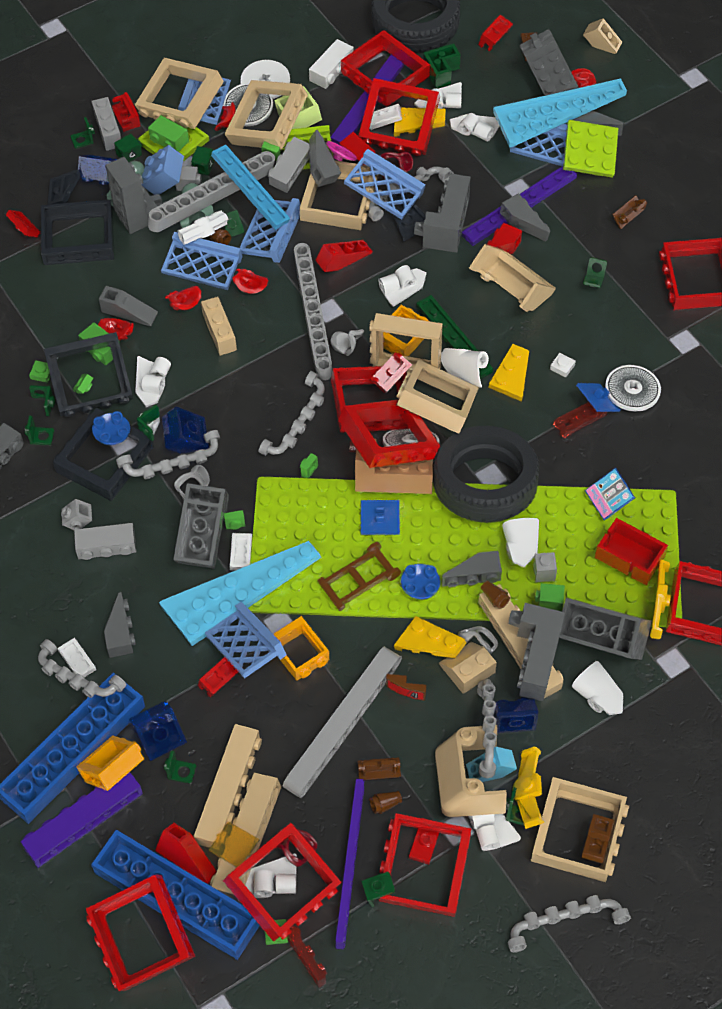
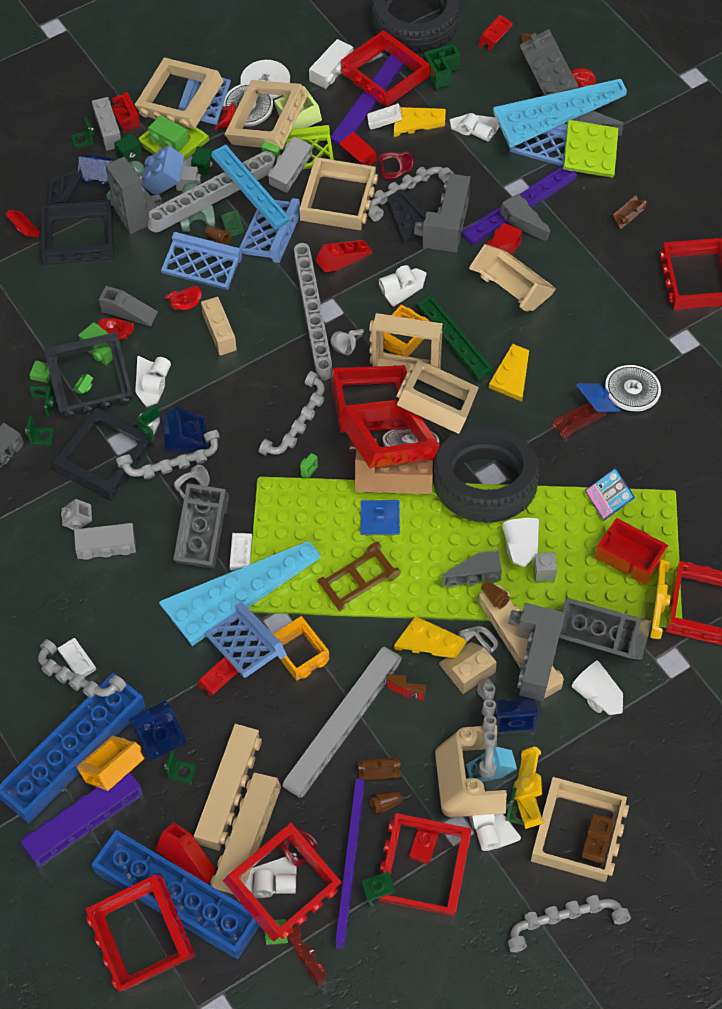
(111, 428): blue dish -> none
(117, 632): dark grey slope -> none
(202, 227): white piece -> none
(234, 520): bright green plate -> none
(234, 845): clear yellow piece -> none
(249, 282): red hat -> none
(321, 161): dark grey slope -> none
(340, 152): dark pink dish -> none
(383, 141): red piece -> none
(389, 172): medium blue fence -> none
(391, 372): hinge -> none
(420, 581): blue dish -> none
(449, 97): white panel -> none
(464, 364): white panel -> none
(550, 596): bright green brick -> none
(562, 365): white plate -> none
(594, 278): dark green bracket -> none
(602, 36): tan slope -> none

